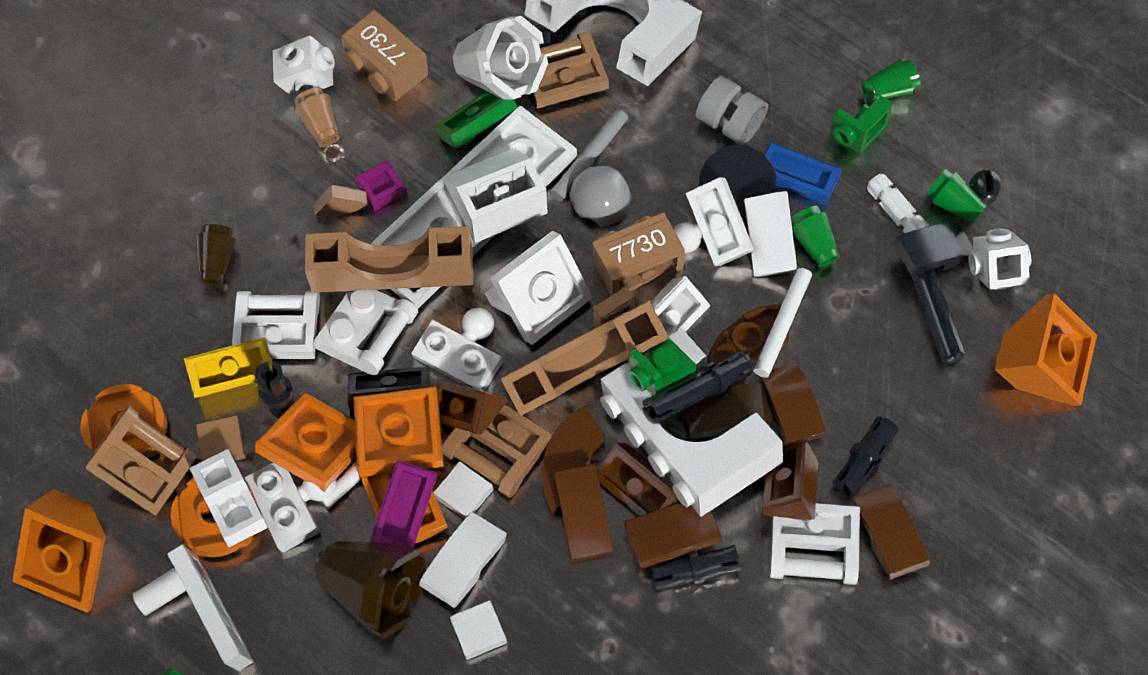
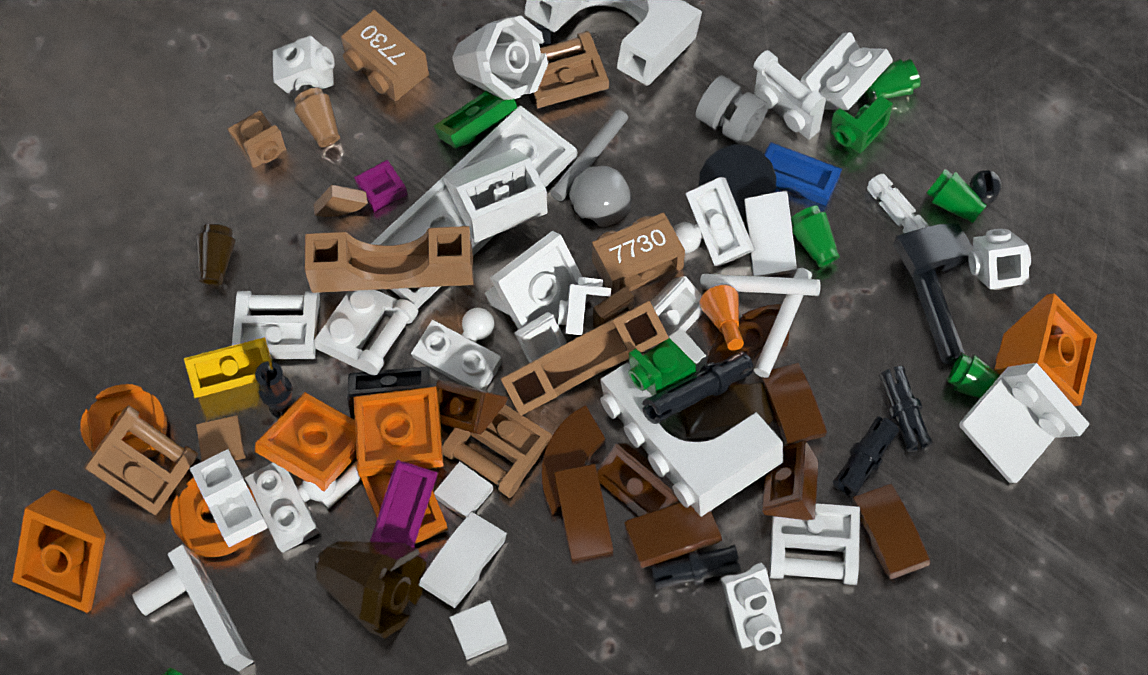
(257, 139): none -> medium nougat bracket
(540, 336): none -> white tile
(572, 311): none -> white bracket
(722, 308): none -> orange cone
(752, 608): none -> white hips
(763, 284): none -> white bar
(788, 96): none -> white plate
(845, 72): none -> white bracket
(905, 409): none -> black pin
(971, 376): none -> green cone
(1020, 419): none -> white bracket

